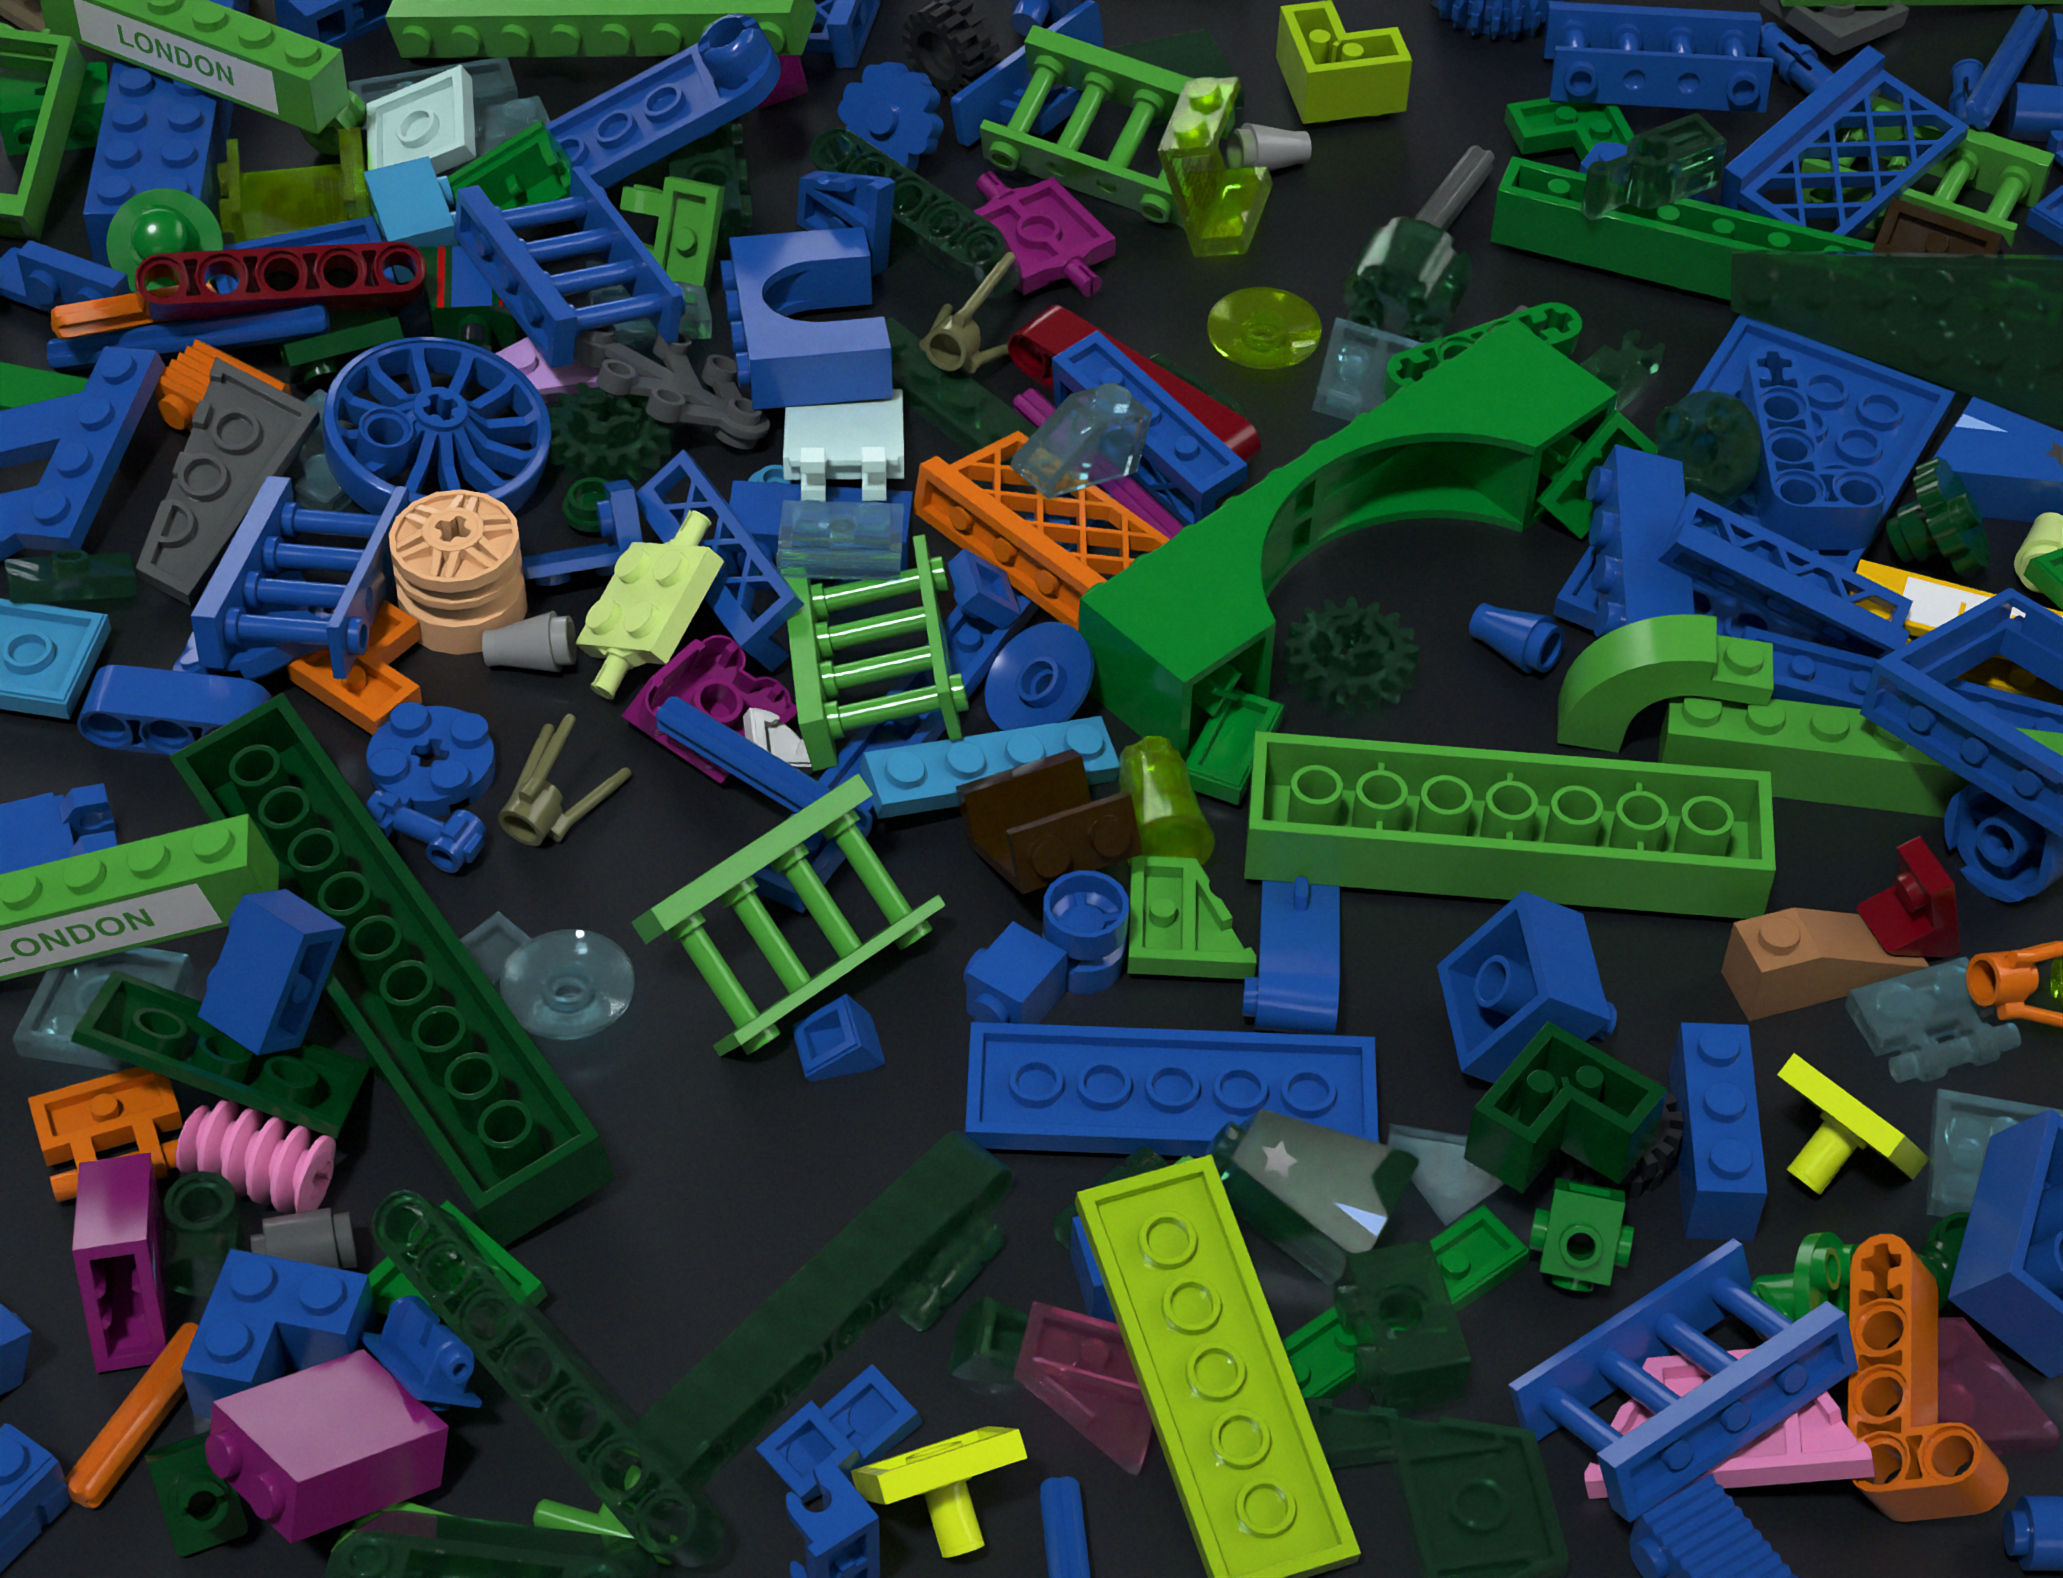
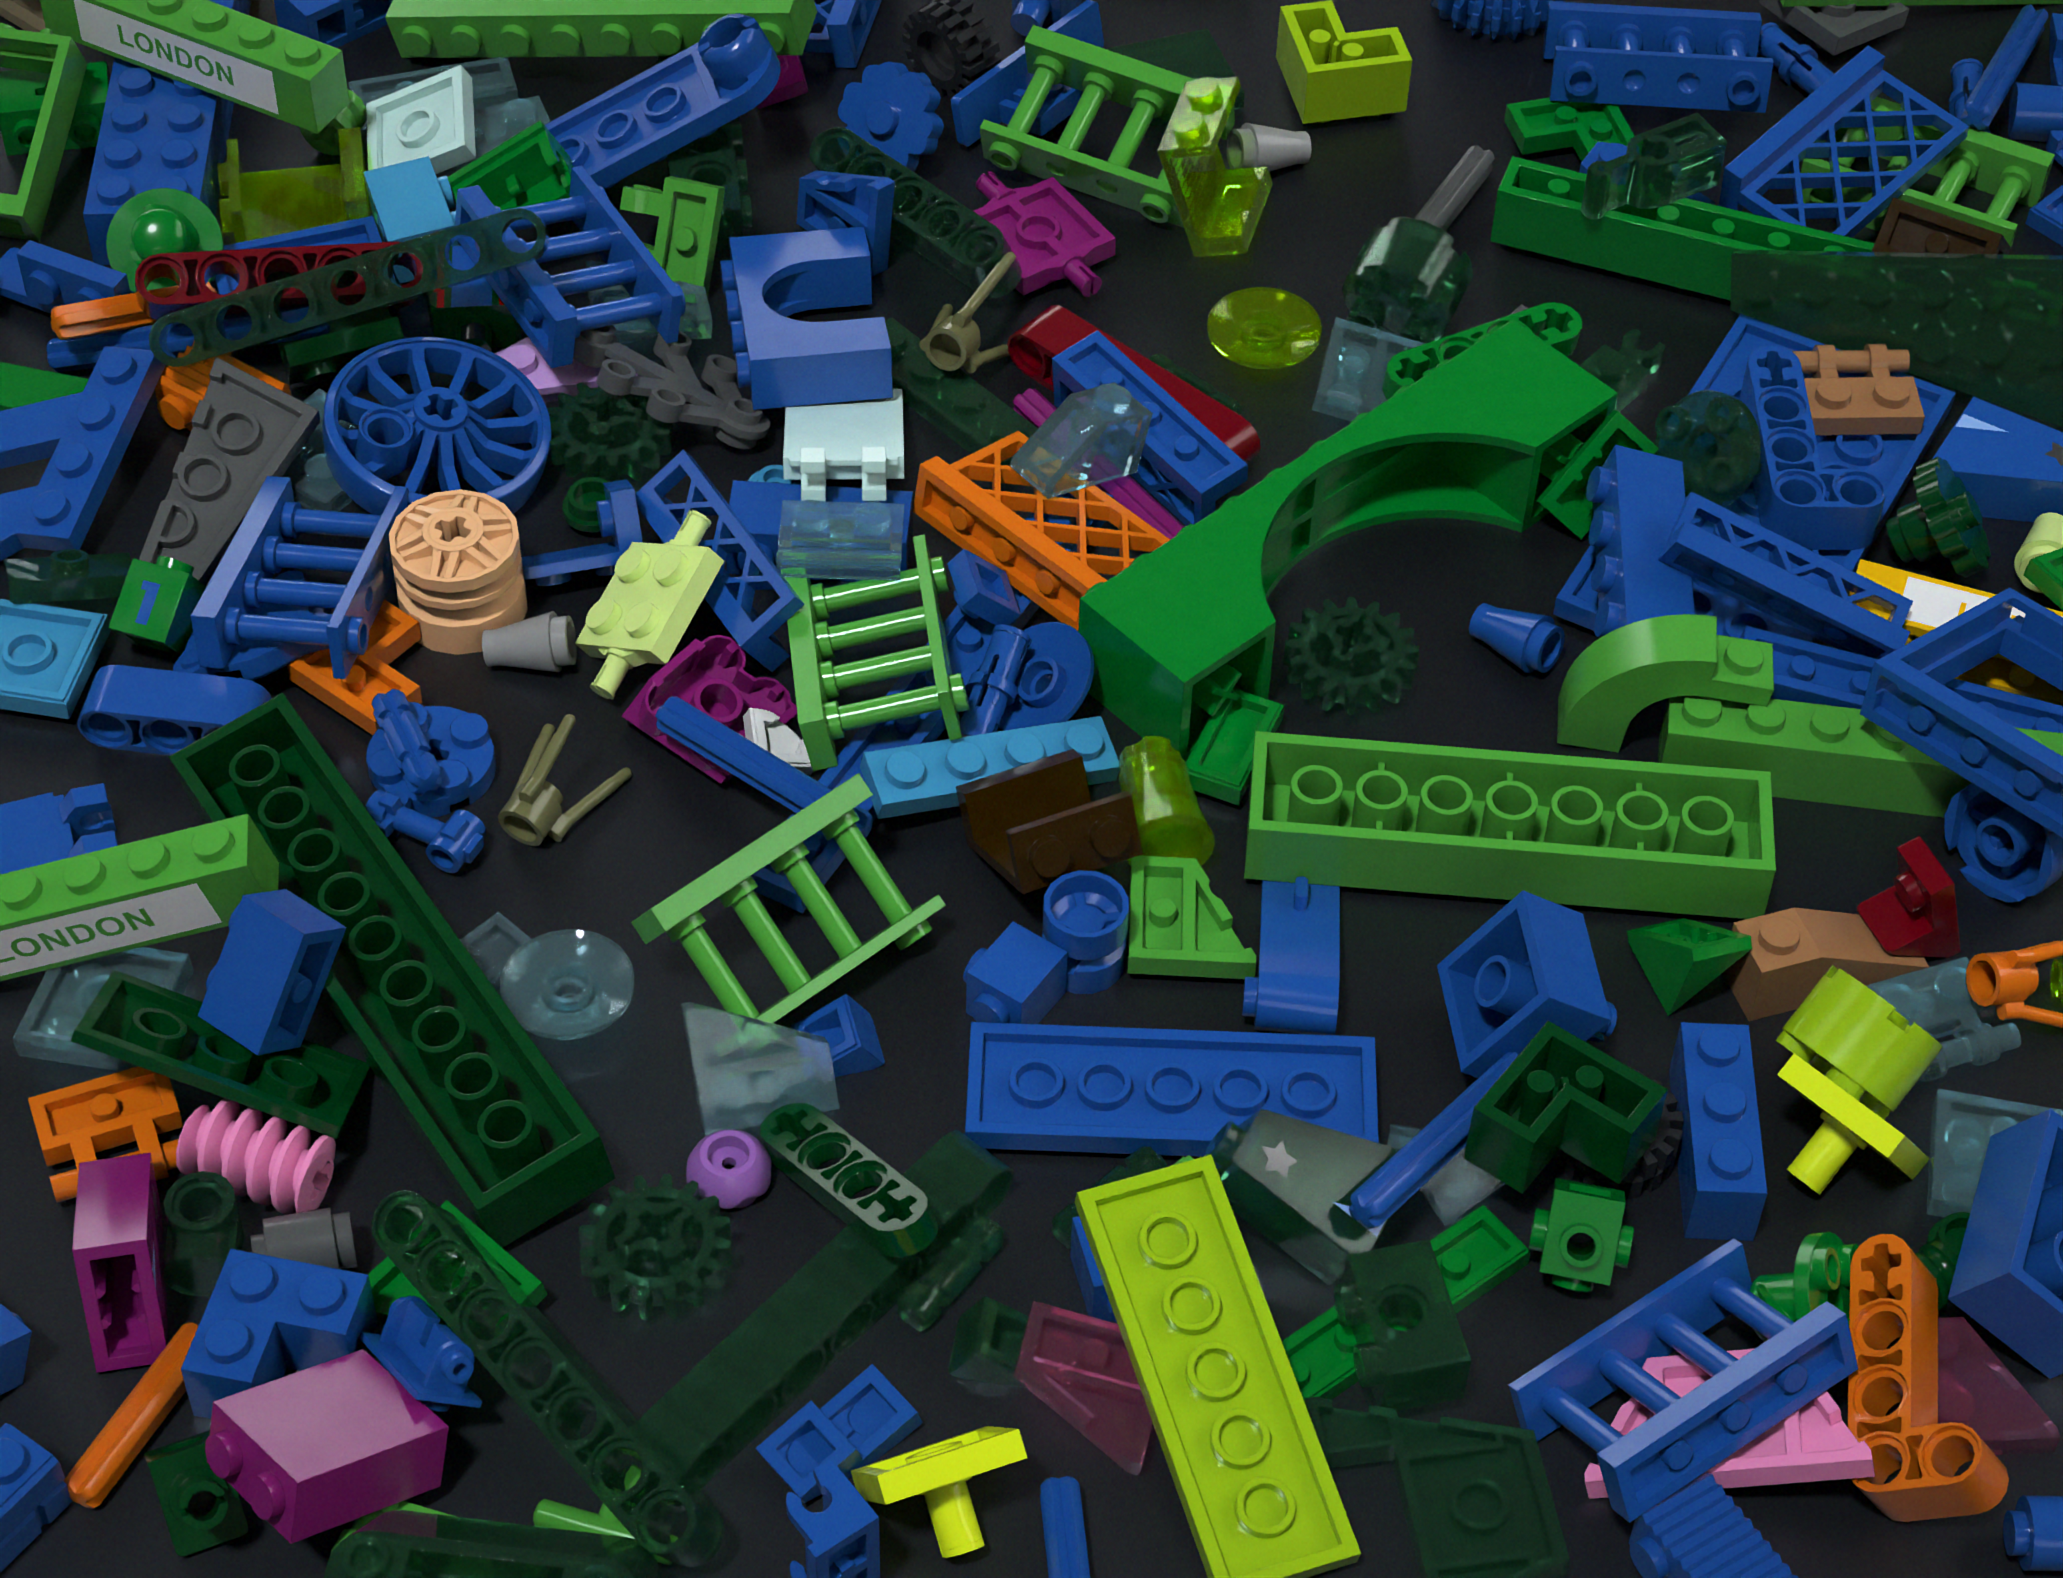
(157, 605): none -> green brick
(320, 289): none -> clear green beam
(406, 742): none -> blue axle
(655, 1246): none -> clear green gear
(733, 1186): none -> medium lavender plate
(753, 1067): none -> clear light blue wing
(855, 1172): none -> dark green beam
(993, 685): none -> blue pin
(1423, 1154): none -> blue axle
(1685, 957): none -> green slope
(1859, 1041): none -> lime brick
(1861, 404): none -> medium nougat plate

